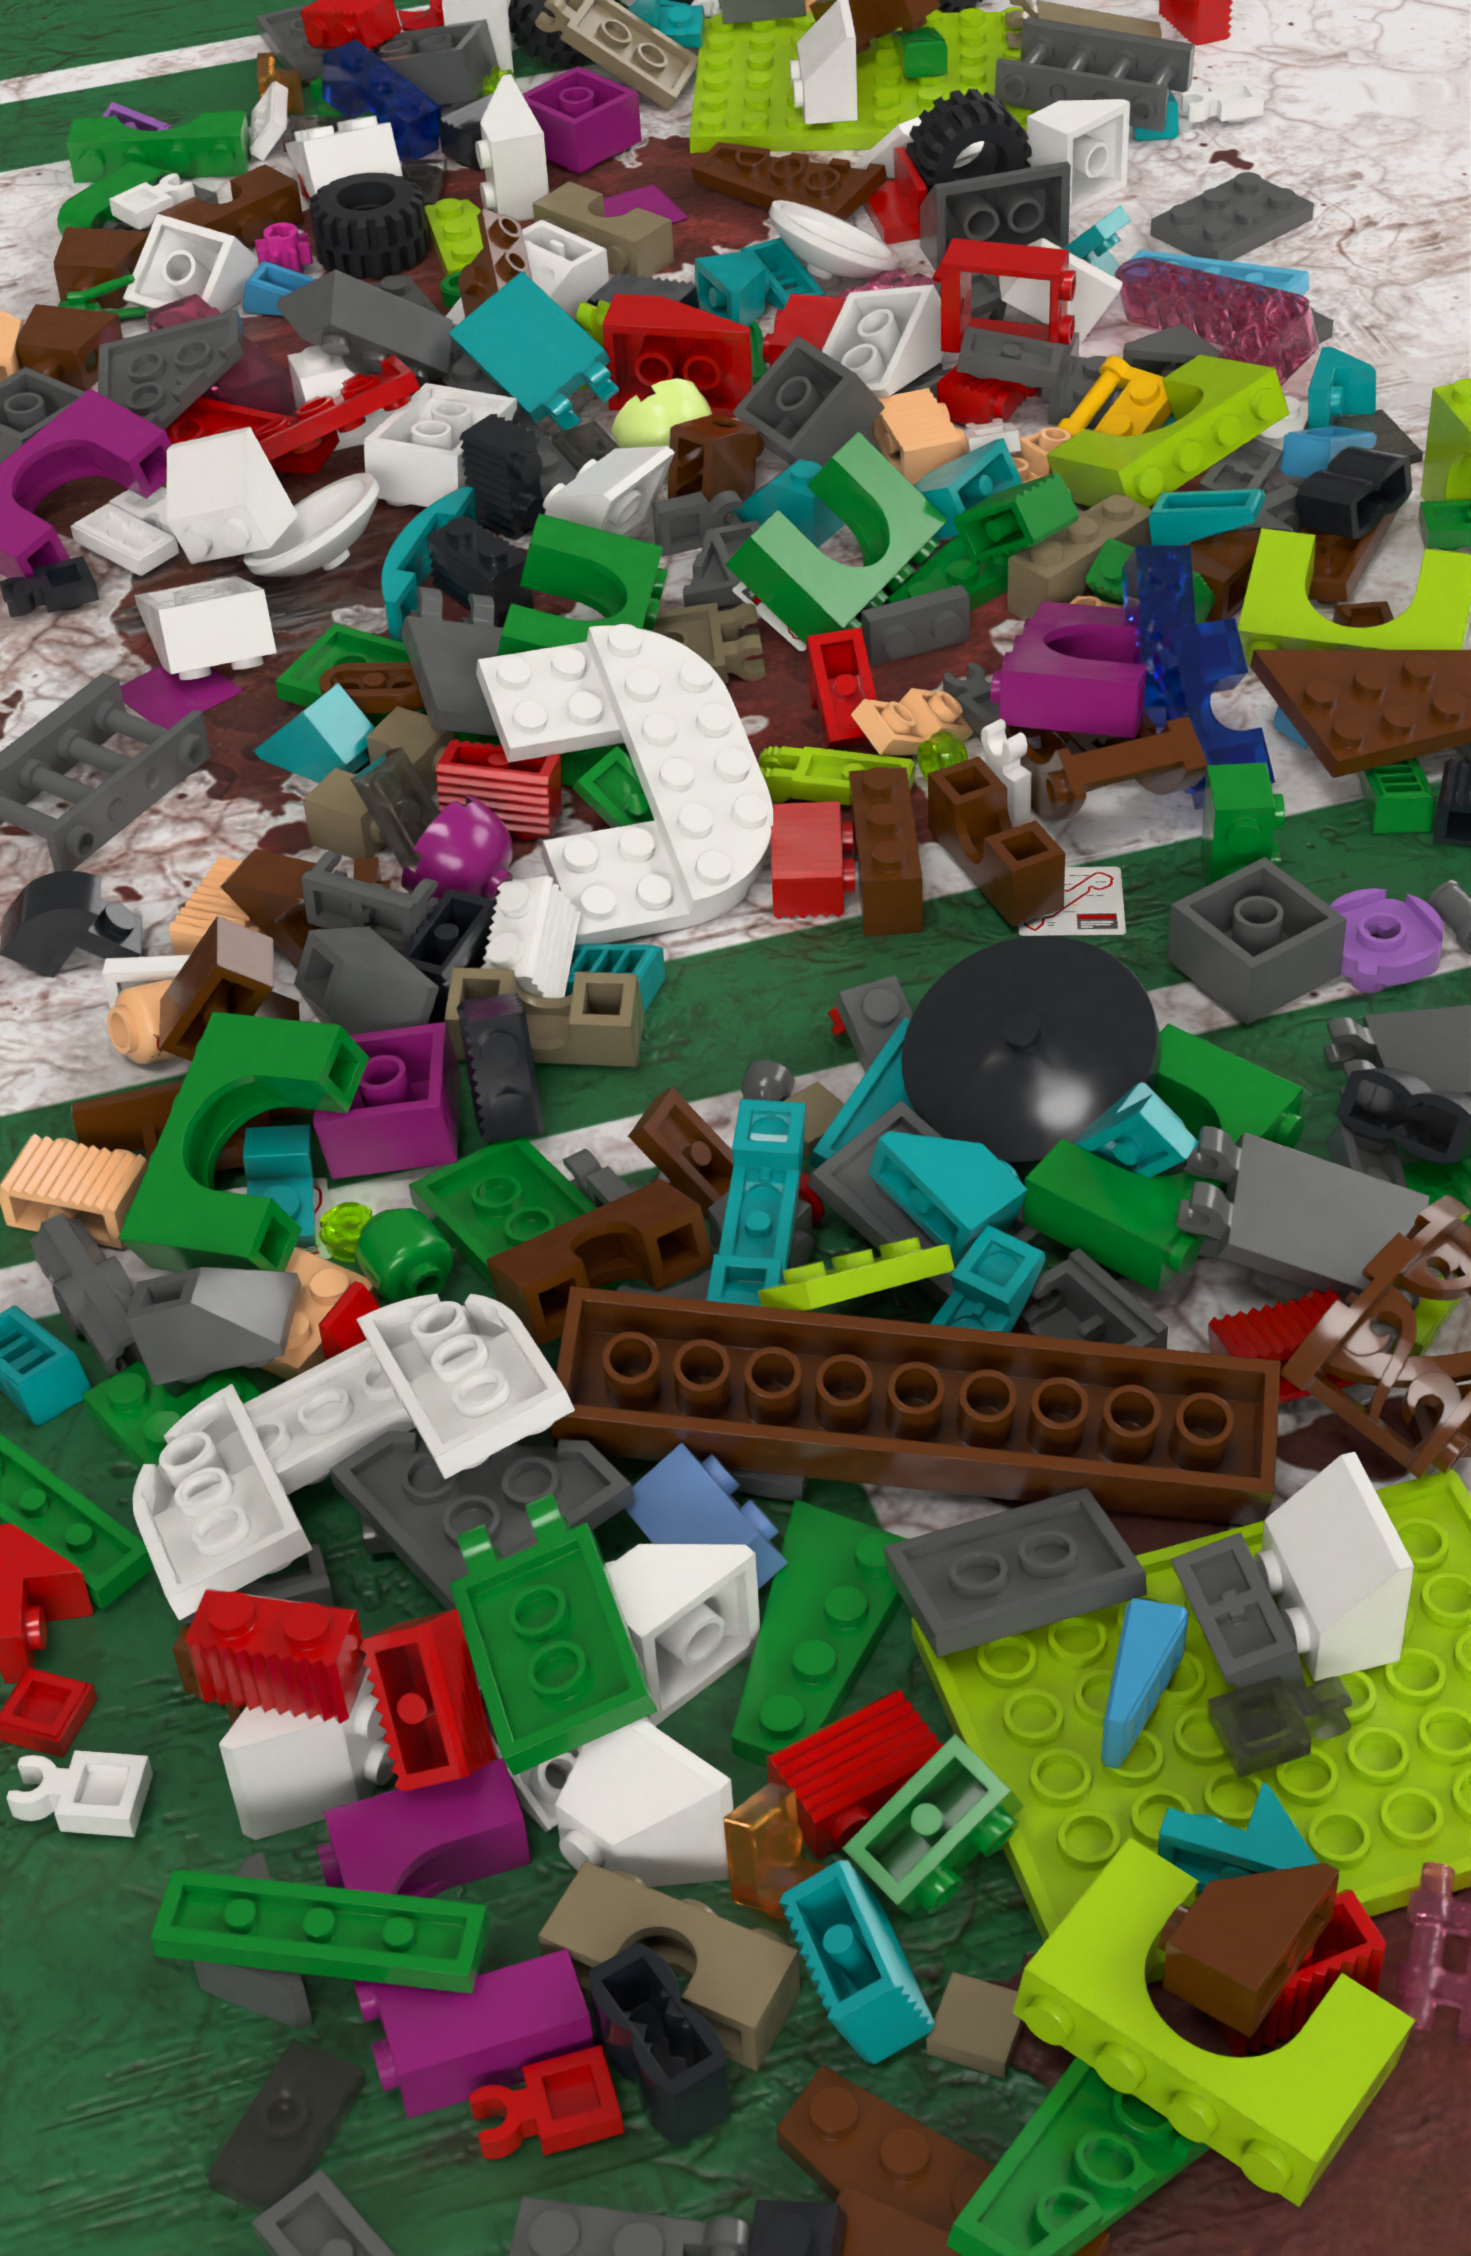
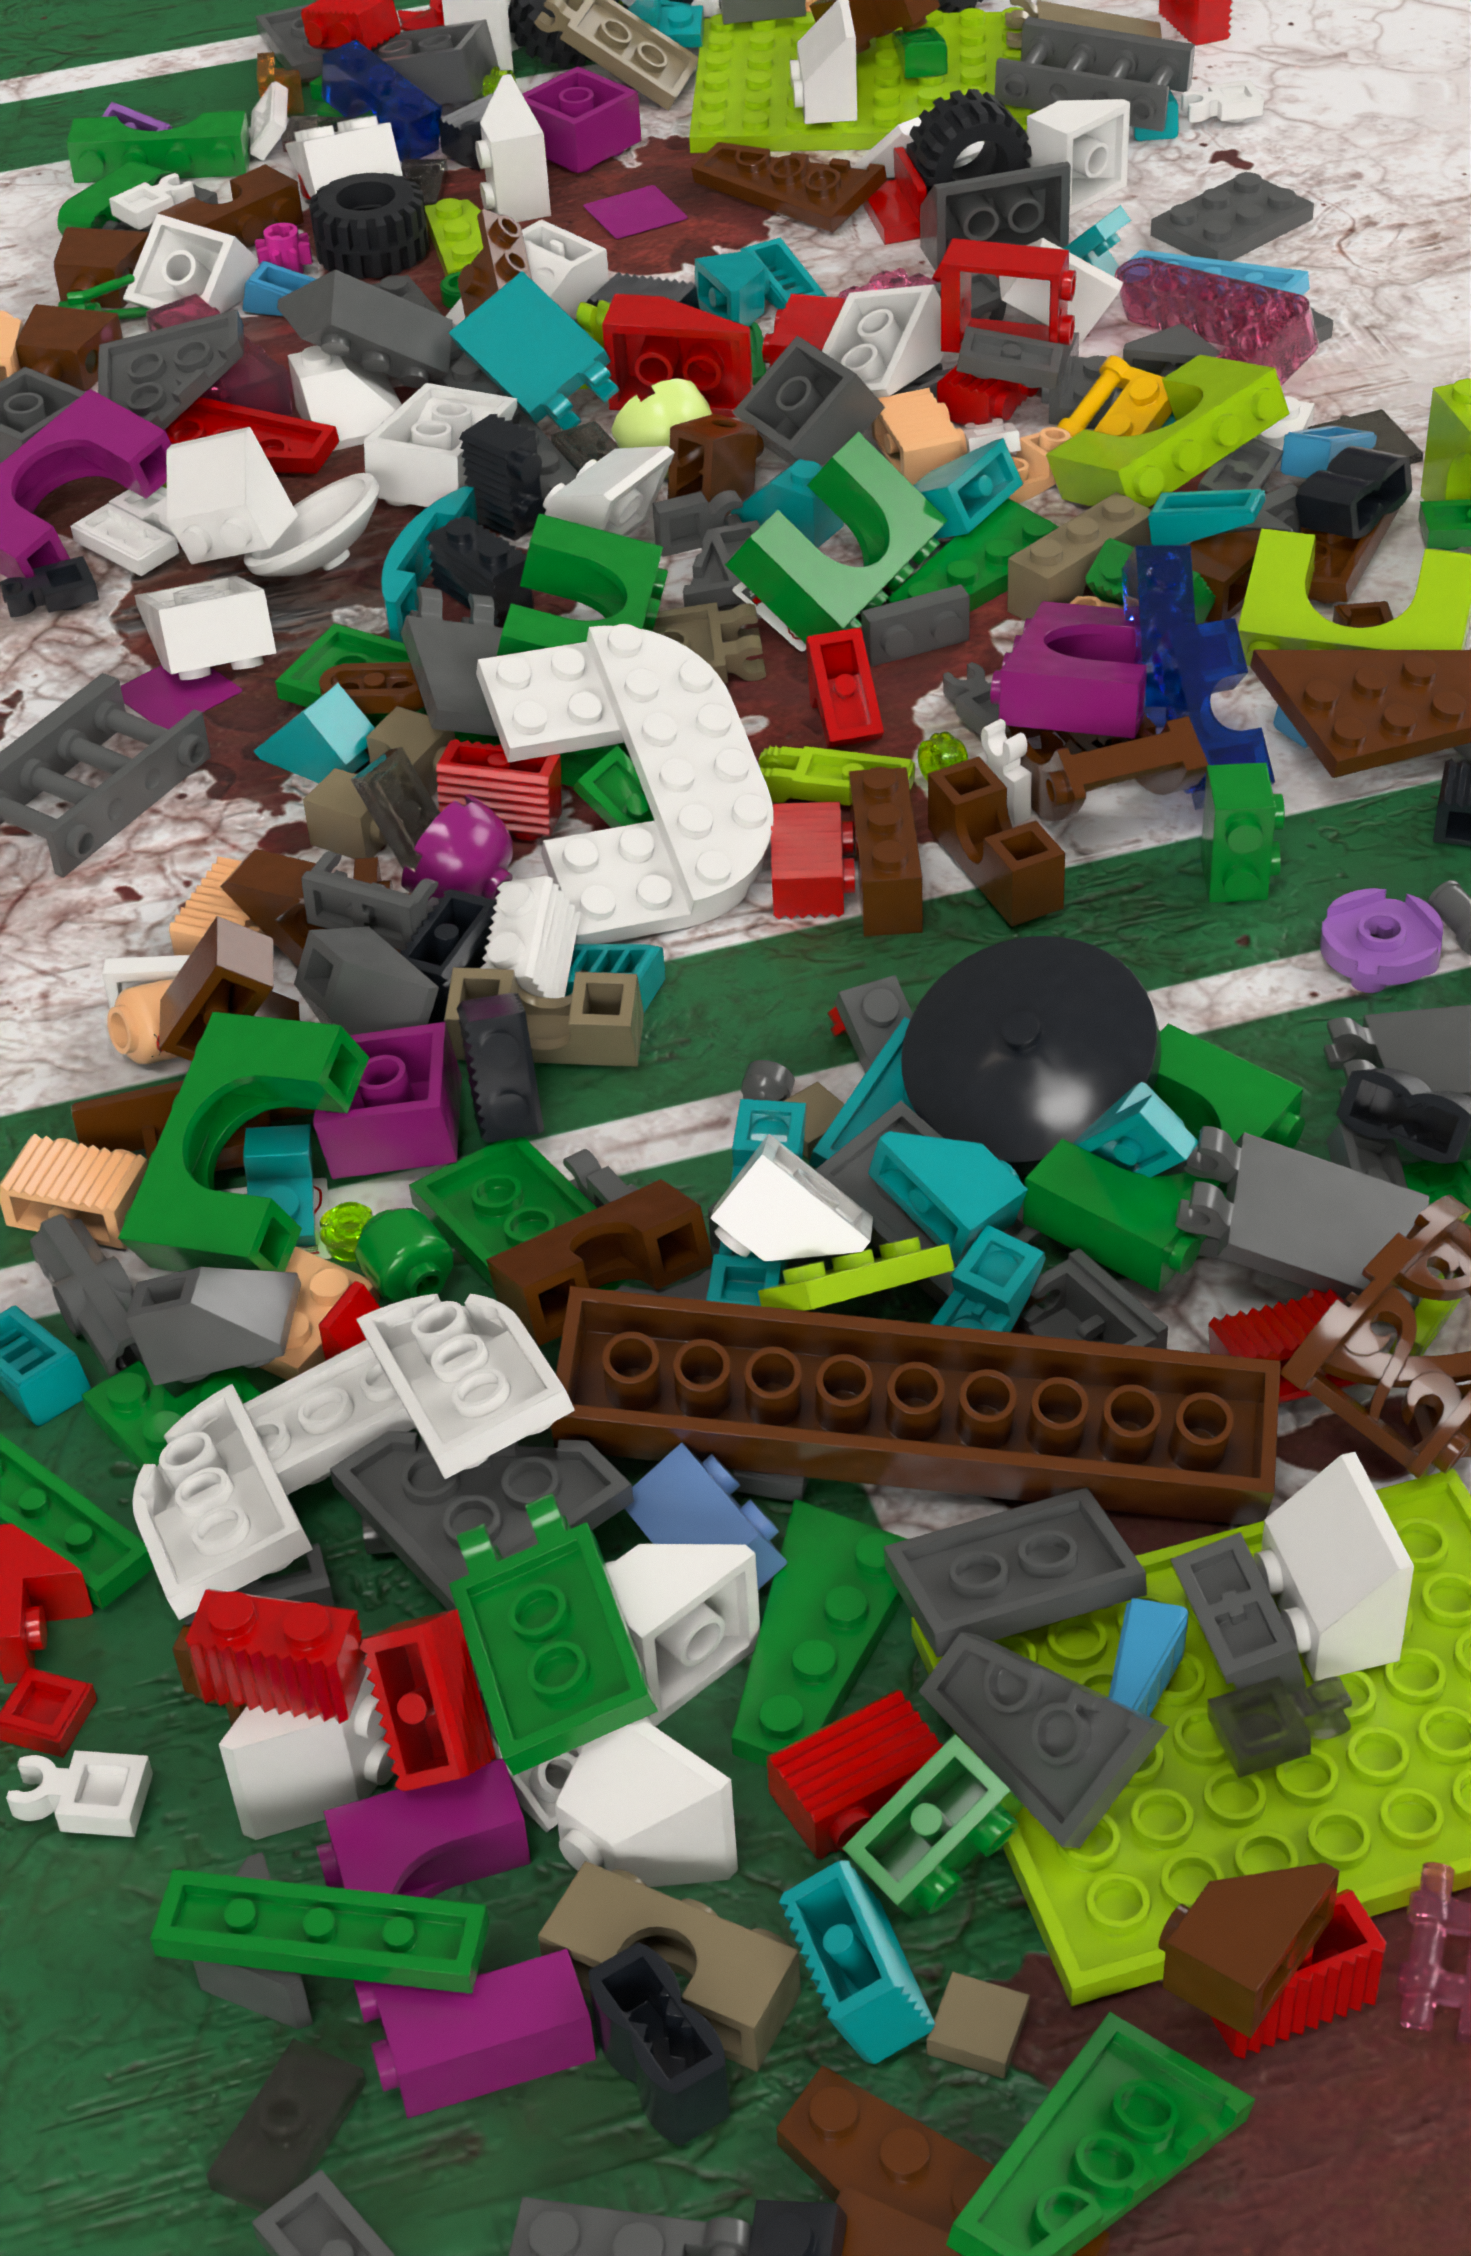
(67, 913): black brick -> none
(345, 412): red wing -> none
(563, 2102): red plate -> none
(634, 241): dark tan arch -> none
(684, 1149): reddish brown slope -> none
(766, 1849): clear orange bracket -> none
(788, 1210): none -> white slope
(831, 243): white dish -> none
(903, 726): light nougat slope -> none
(1016, 518): green brick -> none
(1041, 1733): none -> dark grey wing
(1090, 906): white sticker -> none
(1218, 1851): teal slope -> none
(1256, 940): dark grey brick -> none
(1266, 2113): lime arch -> none
(1340, 387): teal slope -> none
(1398, 798): green slope -> none

